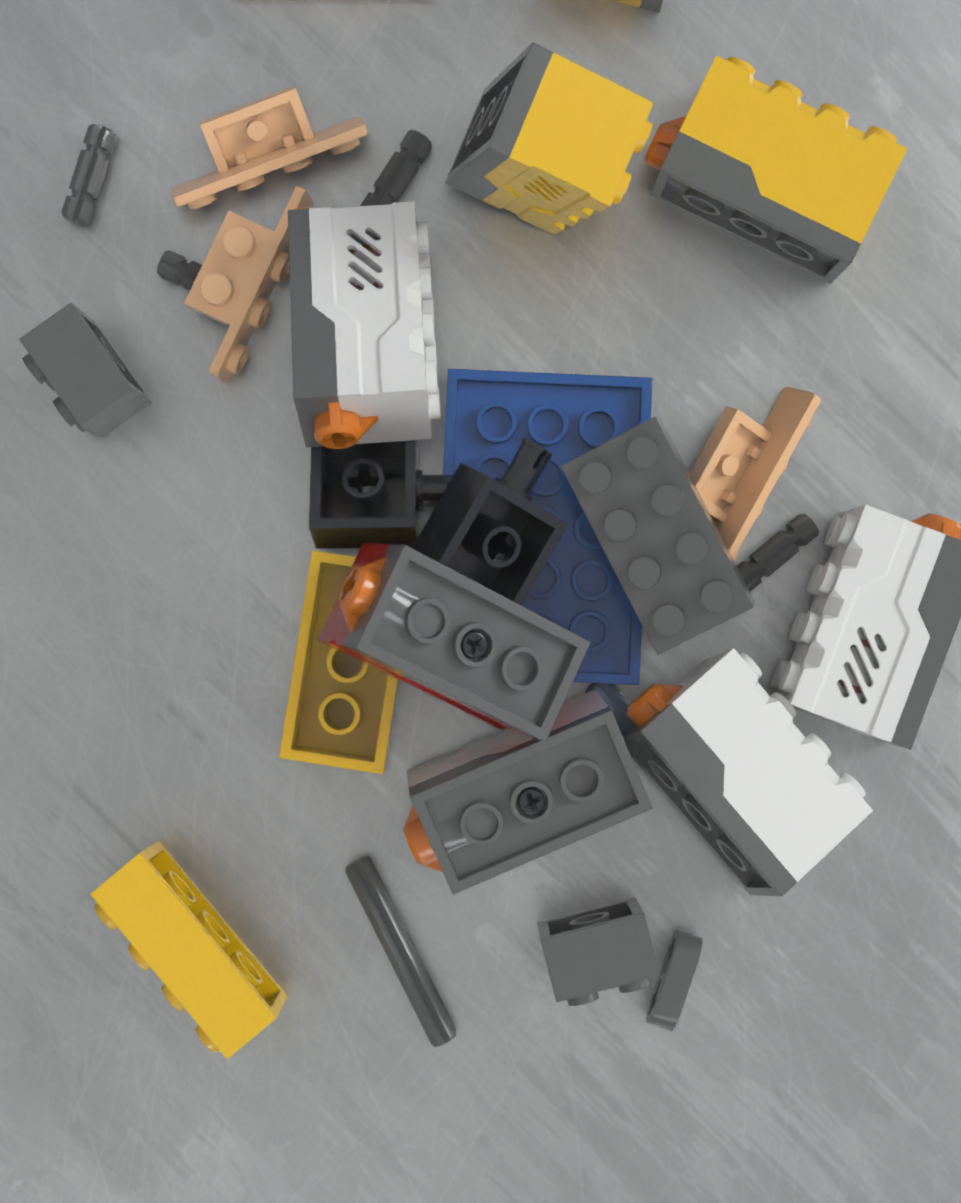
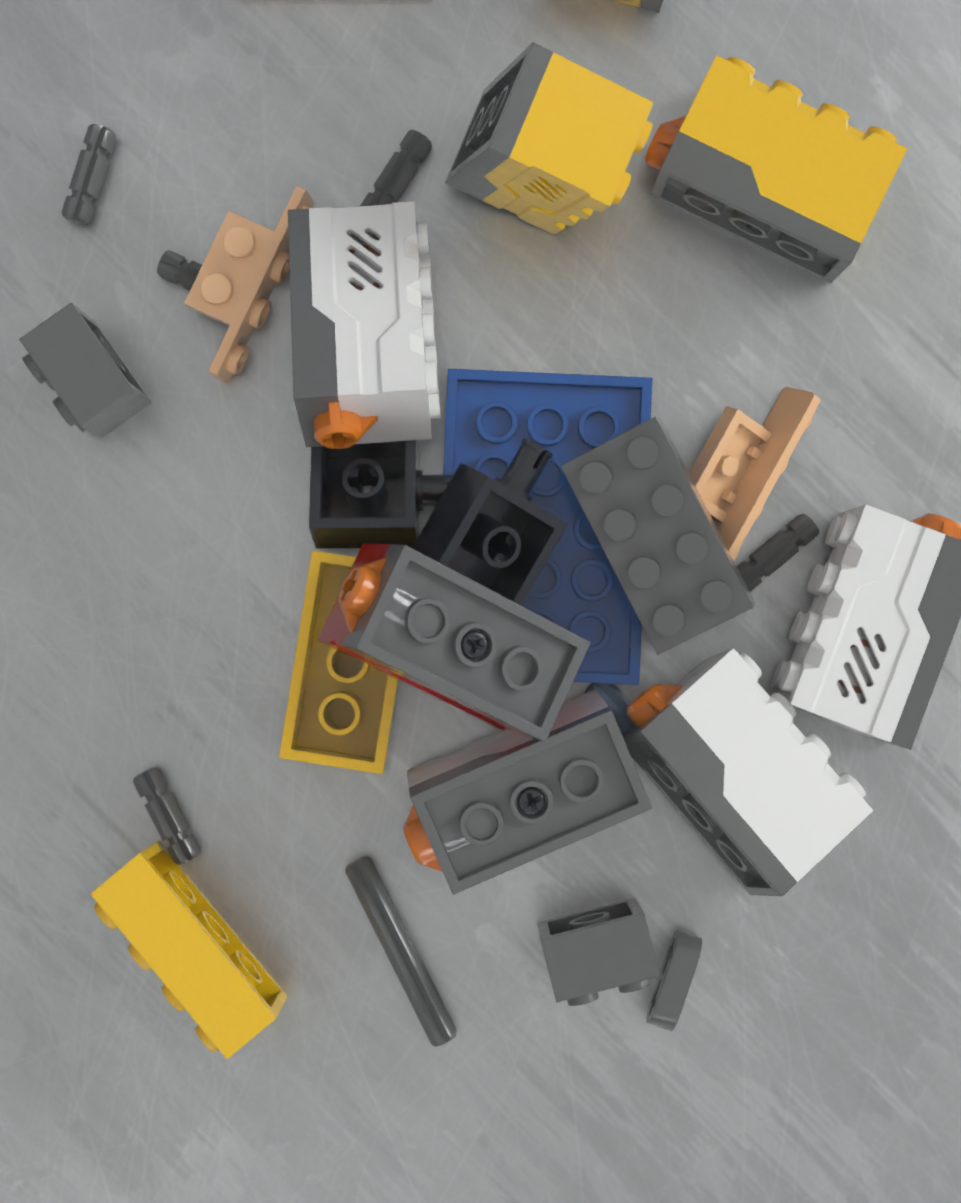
(167, 816): none -> dark grey axle
(262, 139): light nougat bracket -> none

